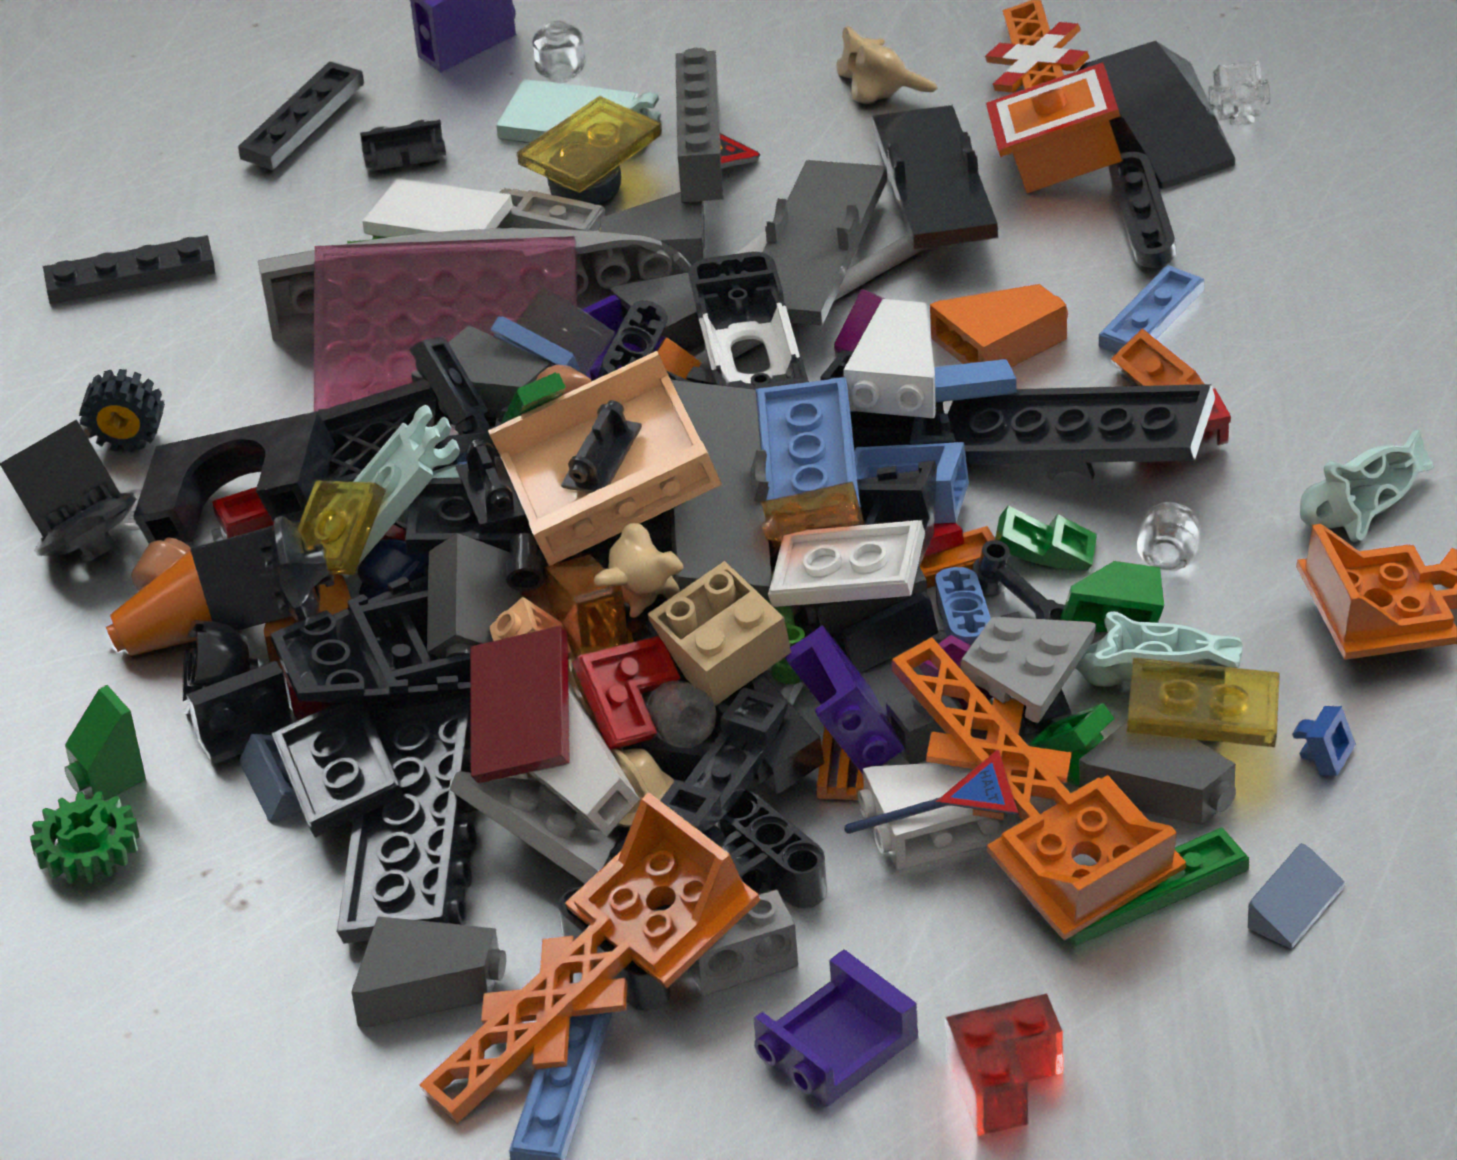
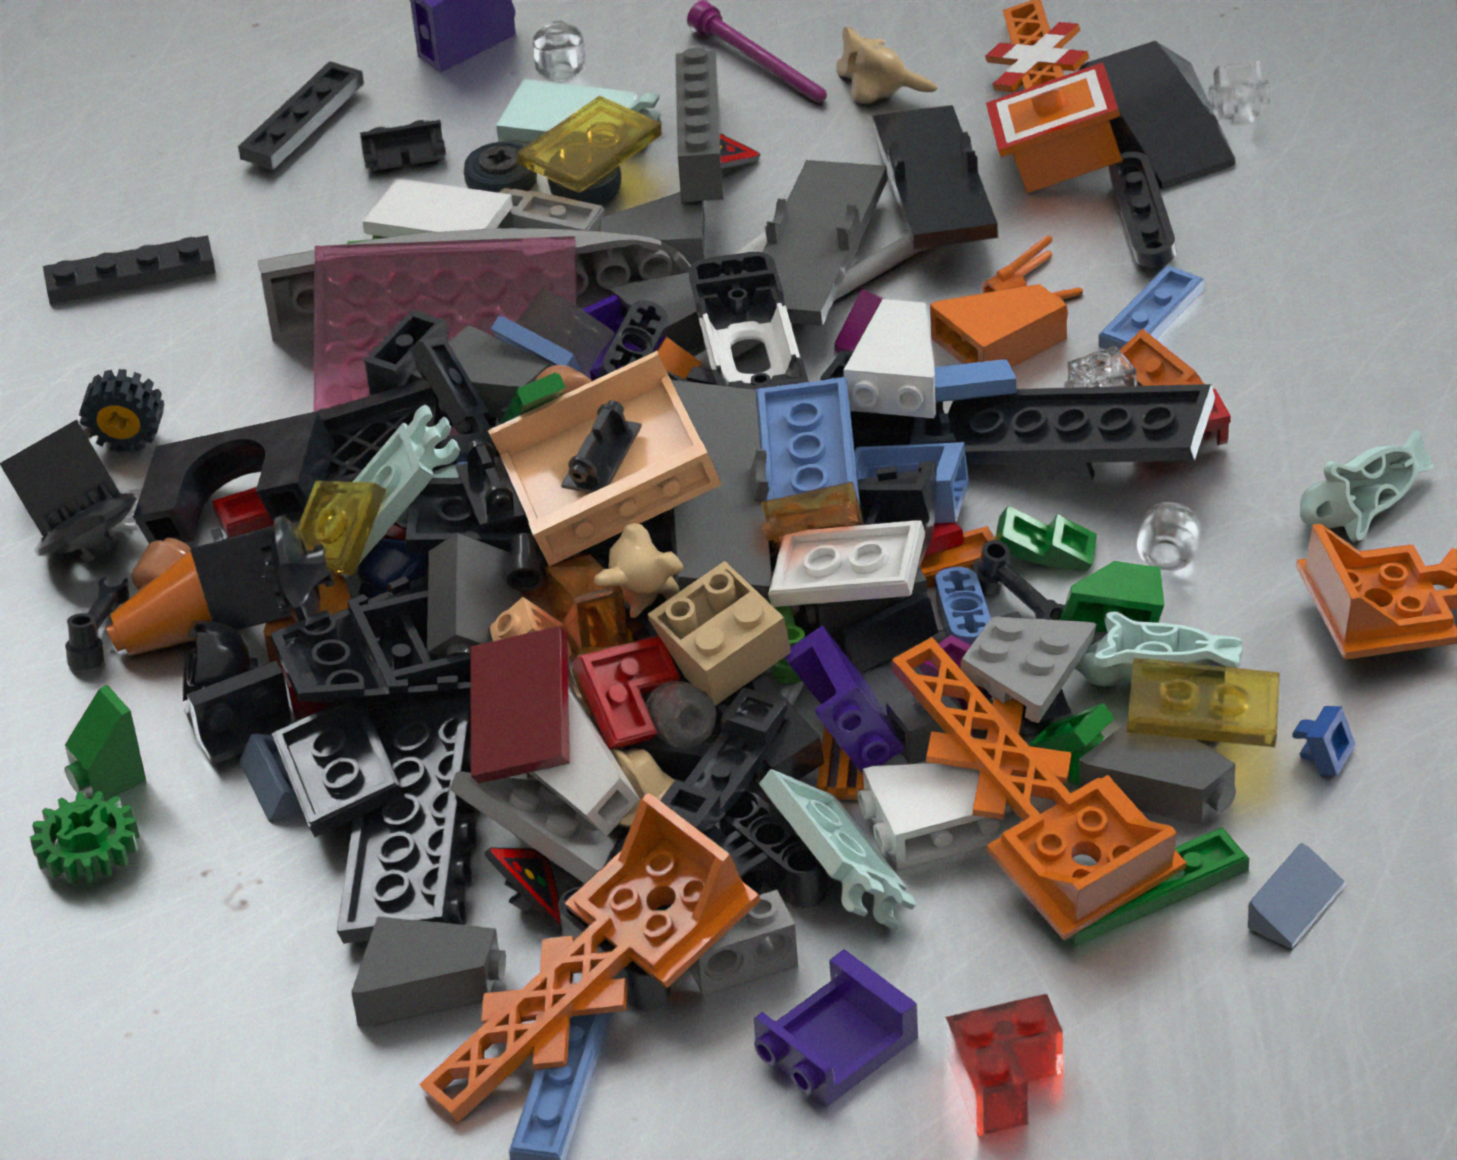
(84, 646): none -> black brick
(392, 361): none -> black brick
(496, 168): none -> black wheel
(531, 877): none -> black piece
(707, 20): none -> magenta piece
(839, 846): none -> light aqua tile
(981, 789): piece -> none
(1012, 275): none -> orange plant
(1101, 369): none -> clear brick

